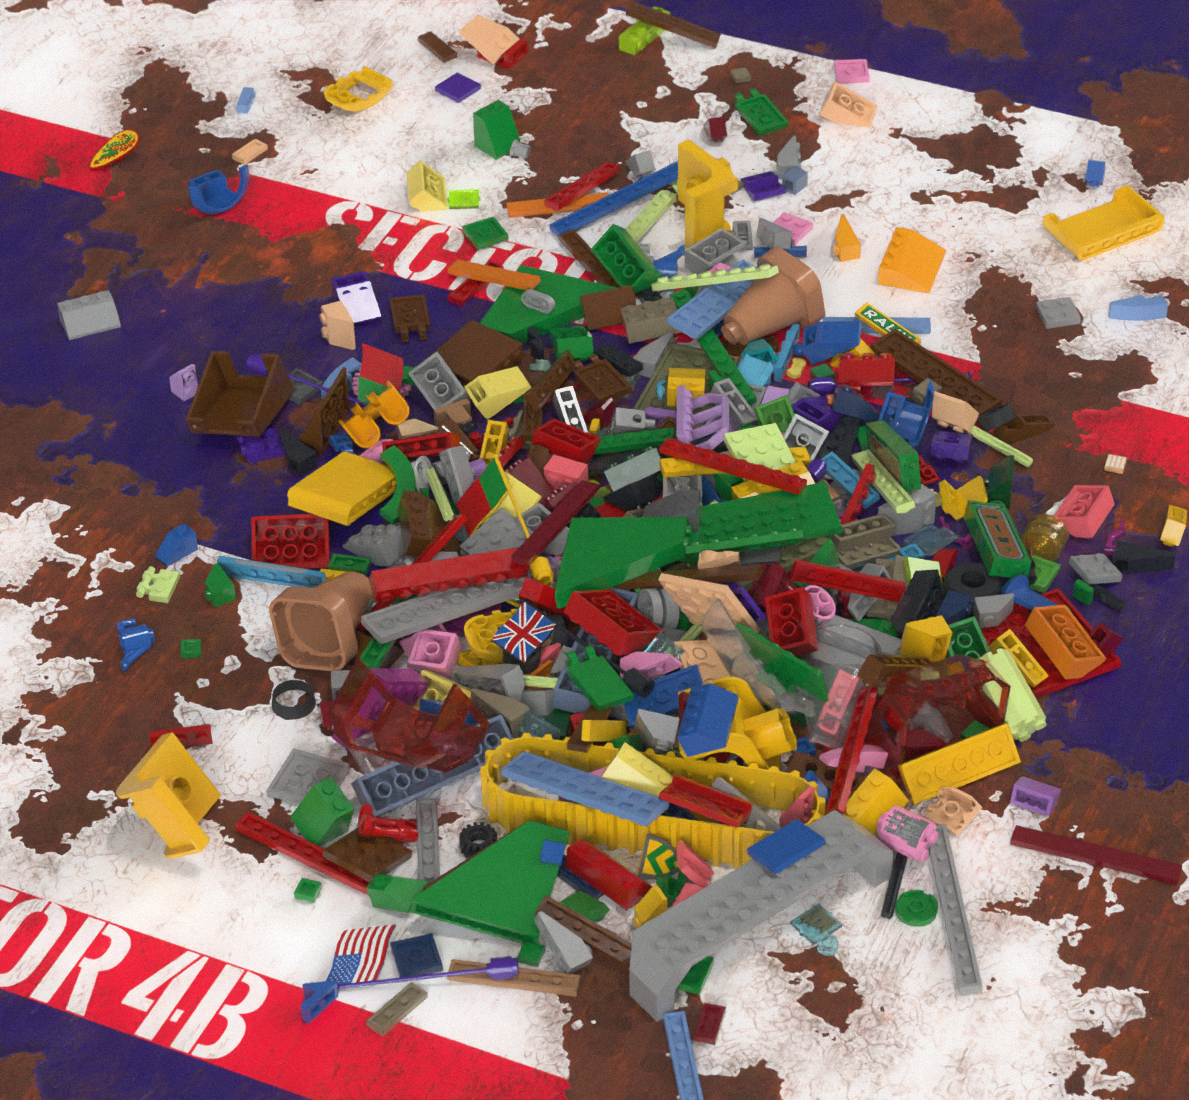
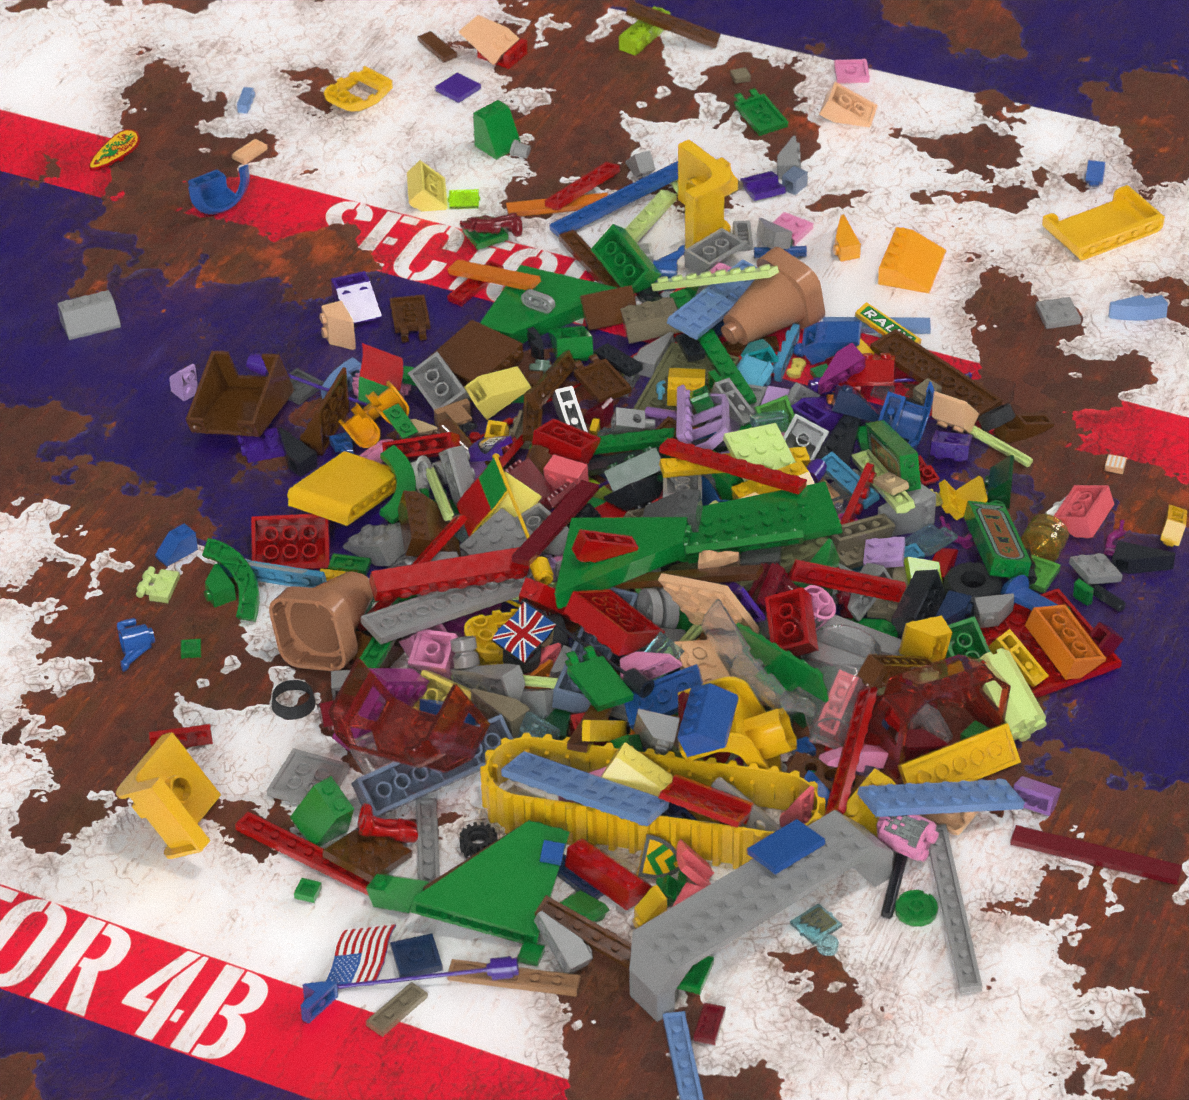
(243, 574): none -> green tile
(400, 421): none -> green hinge
(464, 652): none -> light grey wheel
(485, 447): none -> dark purple slope
(492, 225): none -> dark red piece
(598, 546): none -> red slope
(690, 347): none -> black plate
(701, 399): none -> green slope
(715, 129): dark red slope -> none
(779, 417): none -> clear light blue slope
(843, 365): none -> magenta slope
(885, 551): none -> lavender plate
(891, 483): none -> tan plate
(940, 797): none -> medium blue plate

